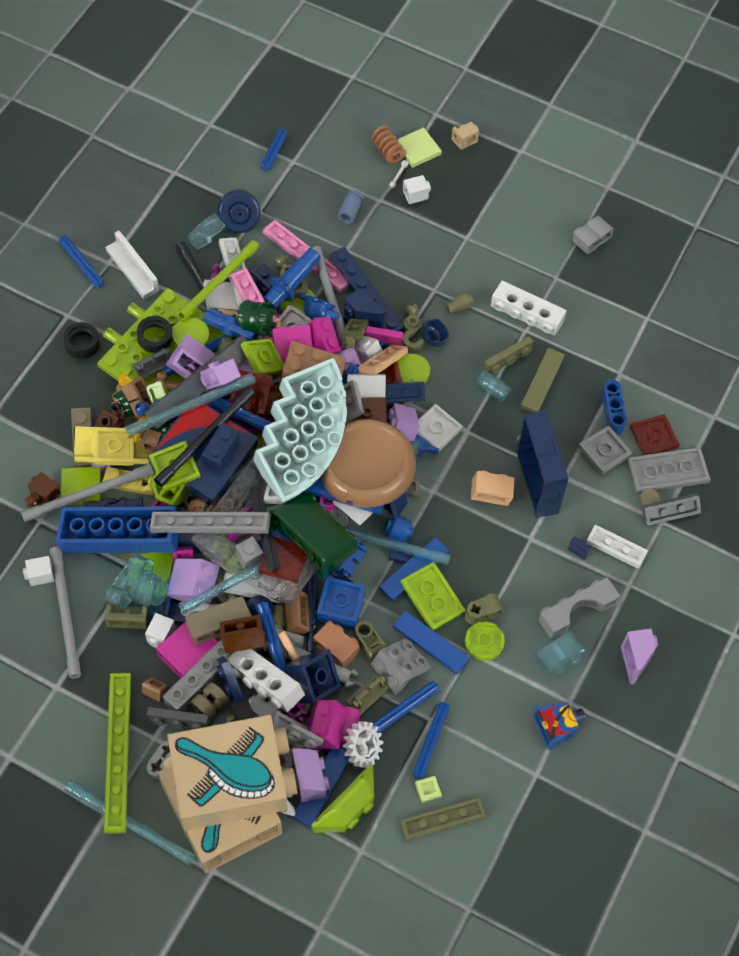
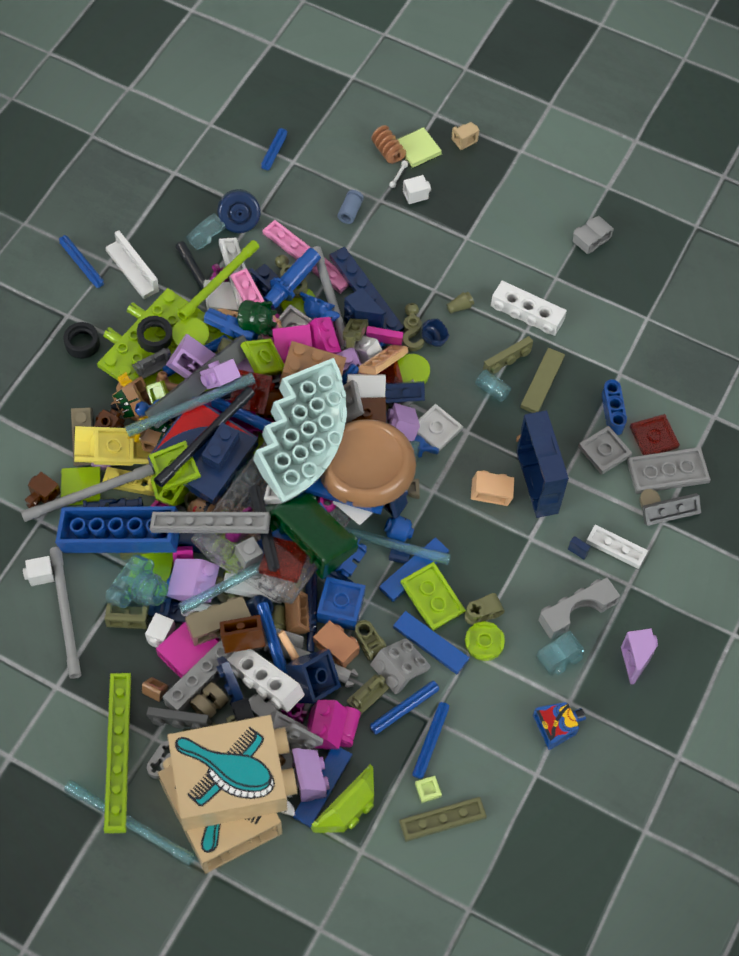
(363, 744): white gear -> none

